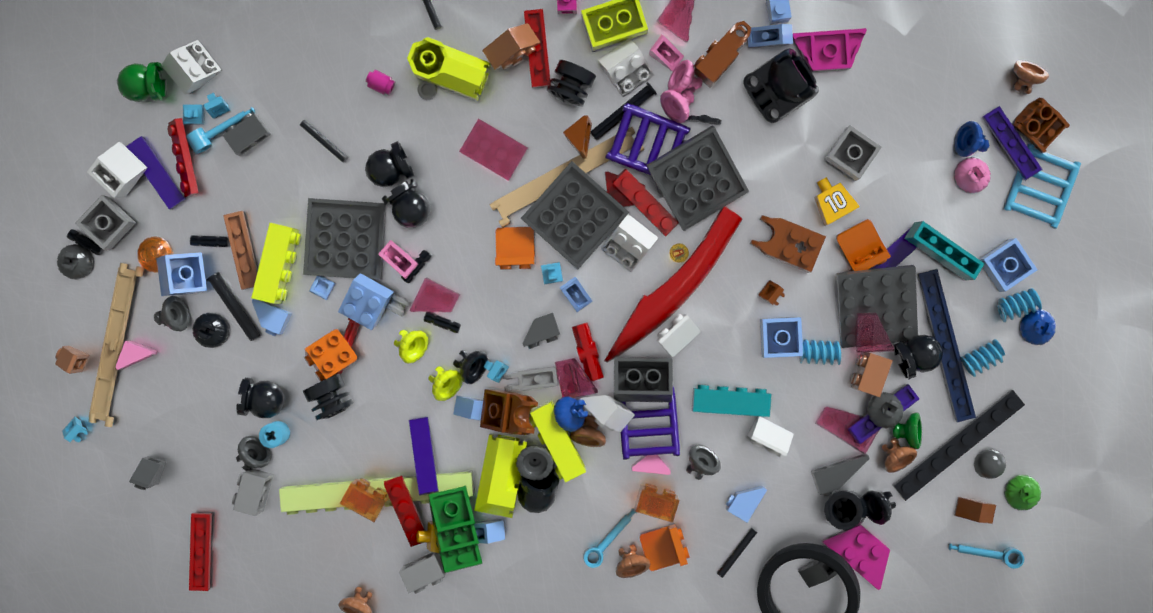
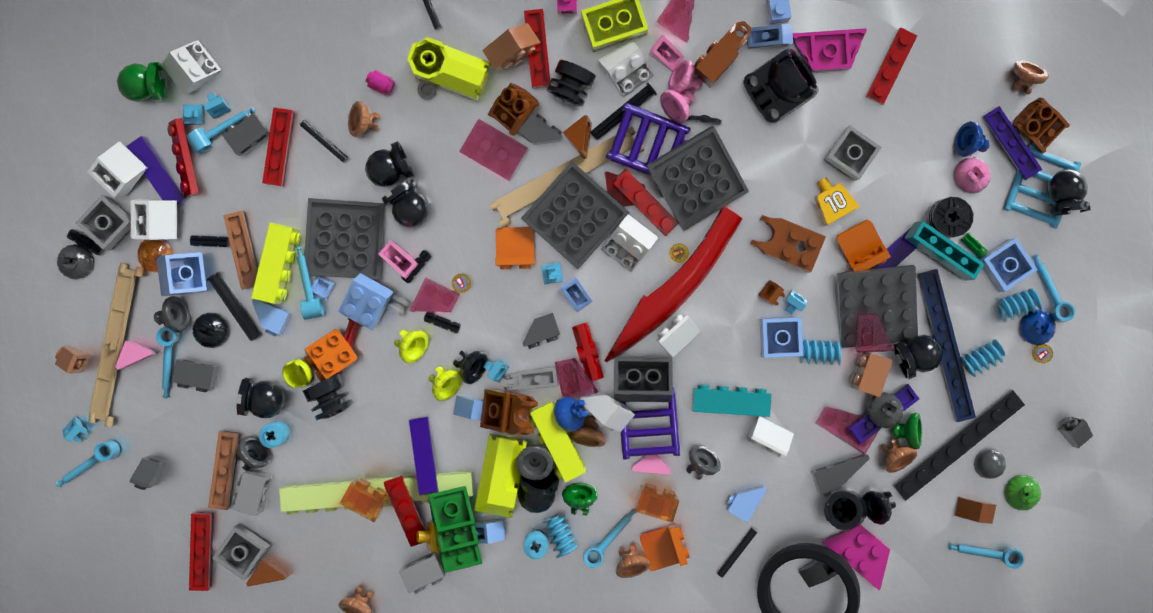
(99, 455): none -> medium azure piece
(153, 219): none -> white slope
(162, 340): none -> medium azure piece
(194, 374): none -> dark grey brick
(223, 470): none -> nougat plate
(241, 551): none -> light grey brick
(266, 573): none -> dark orange slope
(277, 146): none -> red plate
(297, 373): none -> neon yellow hair
(312, 306): none -> medium azure piece
(360, 119): none -> nougat hair
(461, 283): none -> tile
(513, 107): none -> dark orange slope
(531, 549): none -> medium azure piece
(538, 132): none -> dark grey slope
(560, 535): none -> medium azure piece
(579, 497): none -> green hair
(795, 301): none -> medium azure tile
(891, 66): none -> red plate
(938, 216): none -> black wheel
(974, 245): none -> green piece
(1042, 353): none -> clear yellow tile
(1054, 295): none -> medium azure piece
(1068, 192): none -> black tile
(1075, 431): none -> dark grey slope

